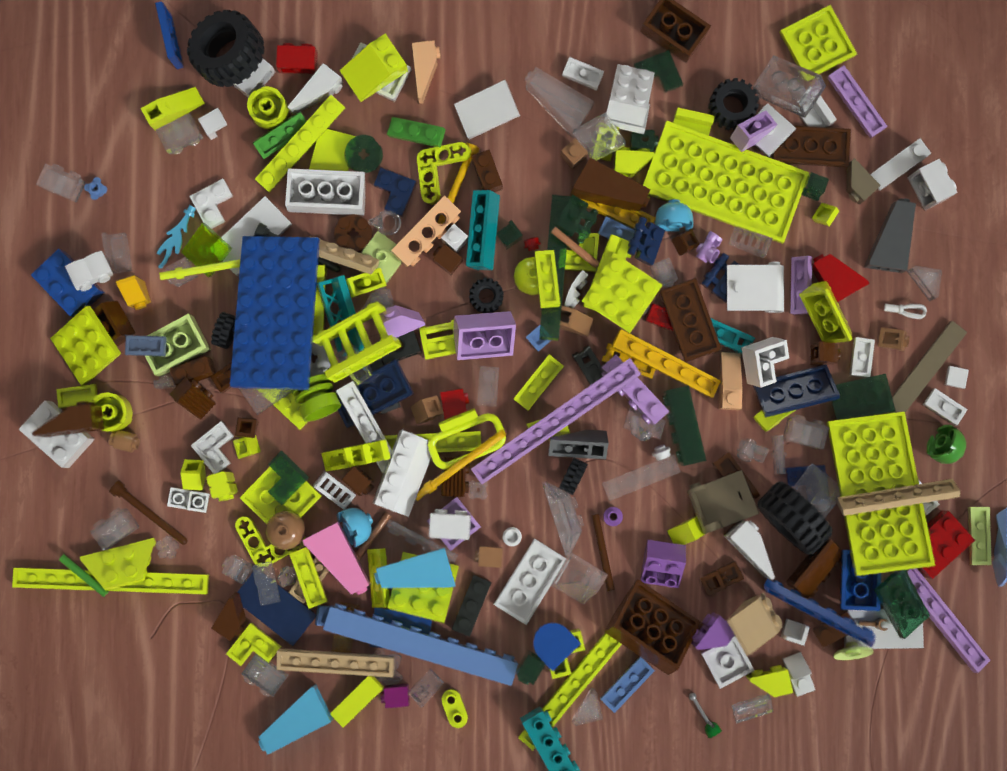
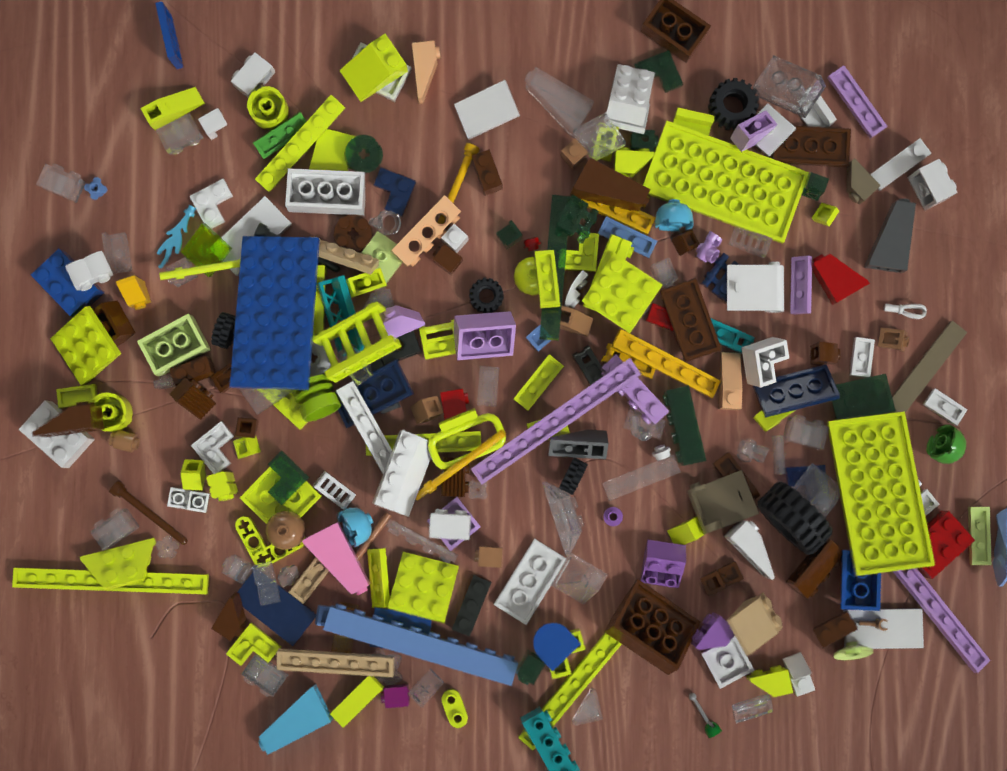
(83, 575): bright green bar -> none
(145, 345): sand blue plate -> none
(213, 35): black tyre -> none
(296, 59): red brick -> none
(308, 577): neon yellow plate -> none
(317, 89): white slope -> none
(356, 455): neon yellow slope -> none
(358, 481): reddish brown brick -> none
(416, 132): bright green plate -> none
(420, 571): medium azure slope -> none
(431, 166): neon yellow beam -> none
(483, 230): teal brick -> none
(512, 536): white plate -> none
(575, 247): nougat bar -> none
(583, 73): white plate -> none
(602, 551): reddish brown bar -> none
(627, 684): medium blue plate -> none
(649, 244): dark blue plate -> none
(795, 632): white panel -> none
(818, 41): neon yellow plate -> none
(826, 313): neon yellow slope -> none
(826, 615): blue plate -> none
(898, 497): tan plate -> none
(902, 603): clear green plate -> none
(927, 280): clear slope -> none
(956, 377): white tile -> none

